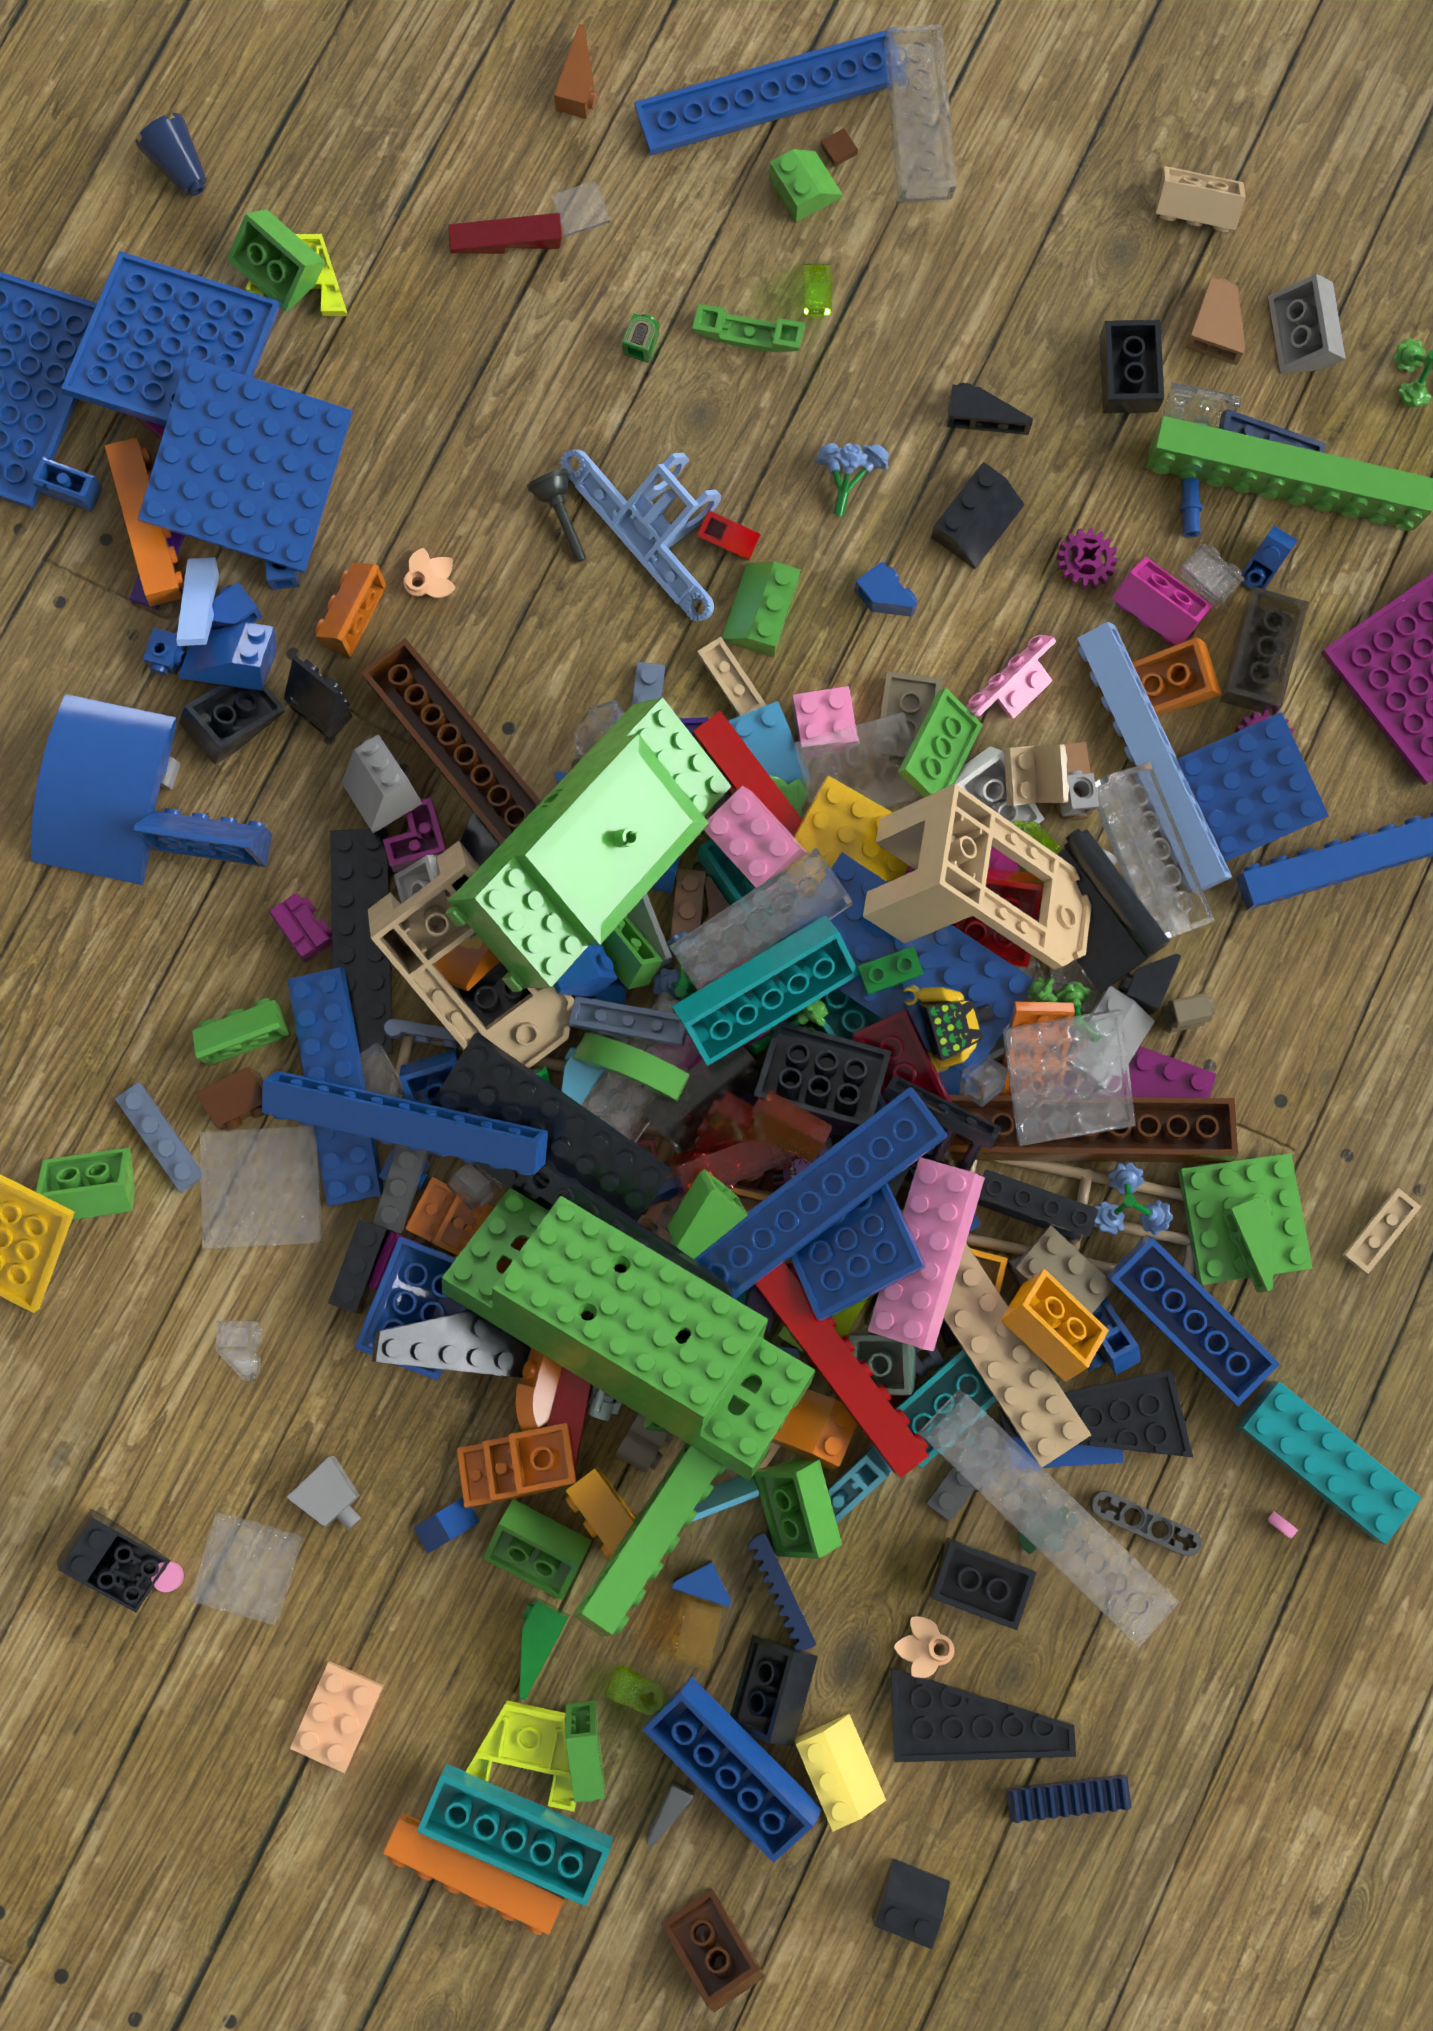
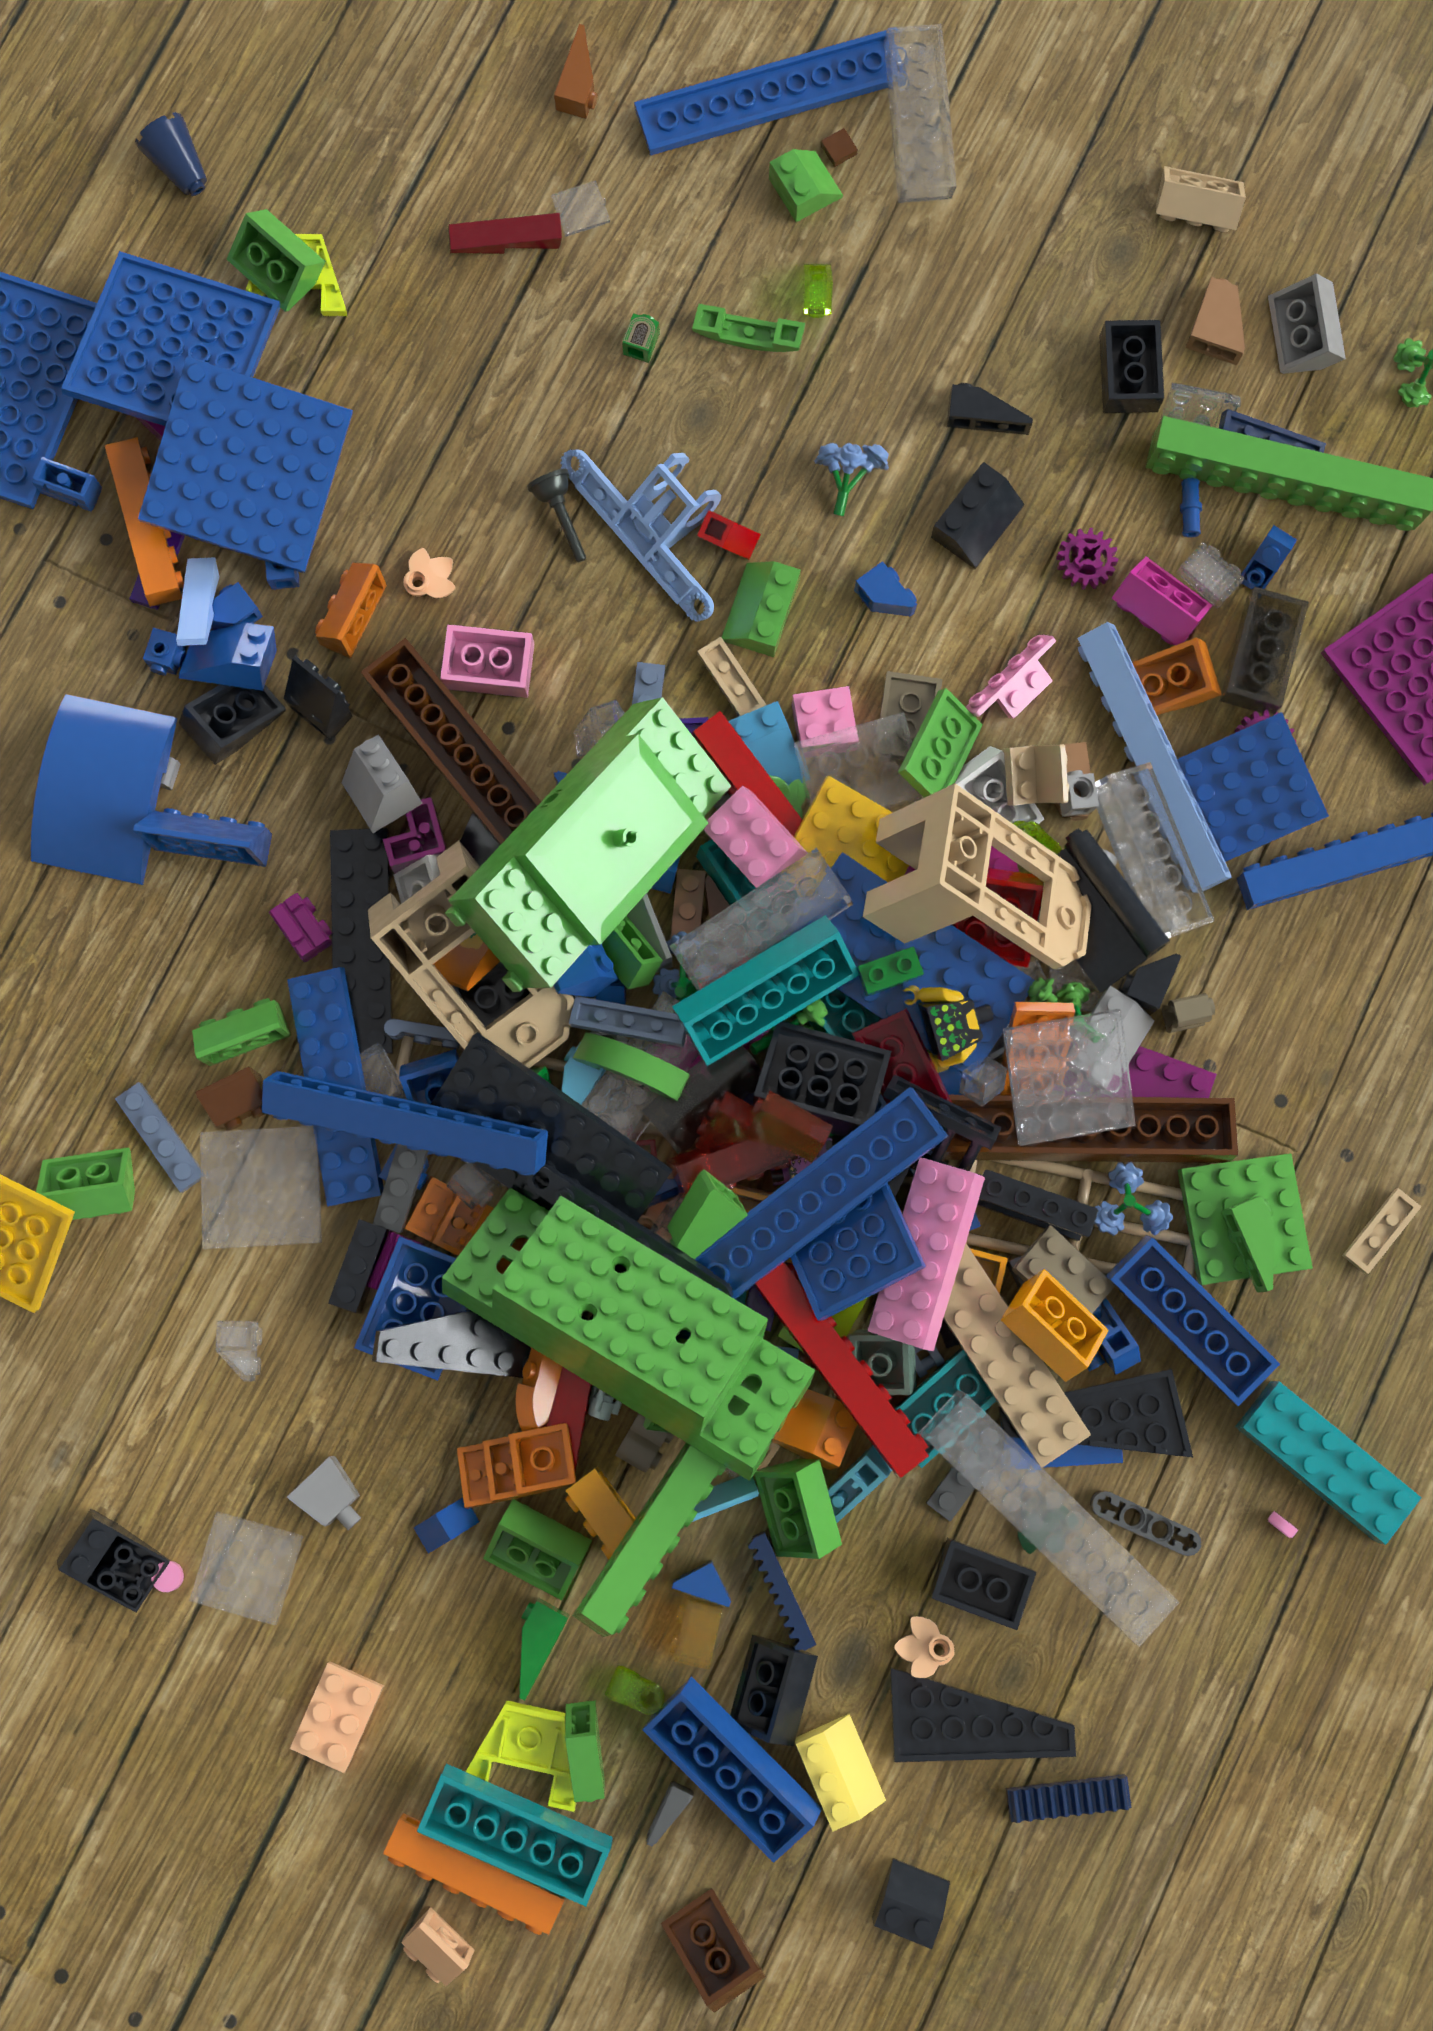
(437, 1948): none -> light nougat slope
(487, 661): none -> bright pink brick

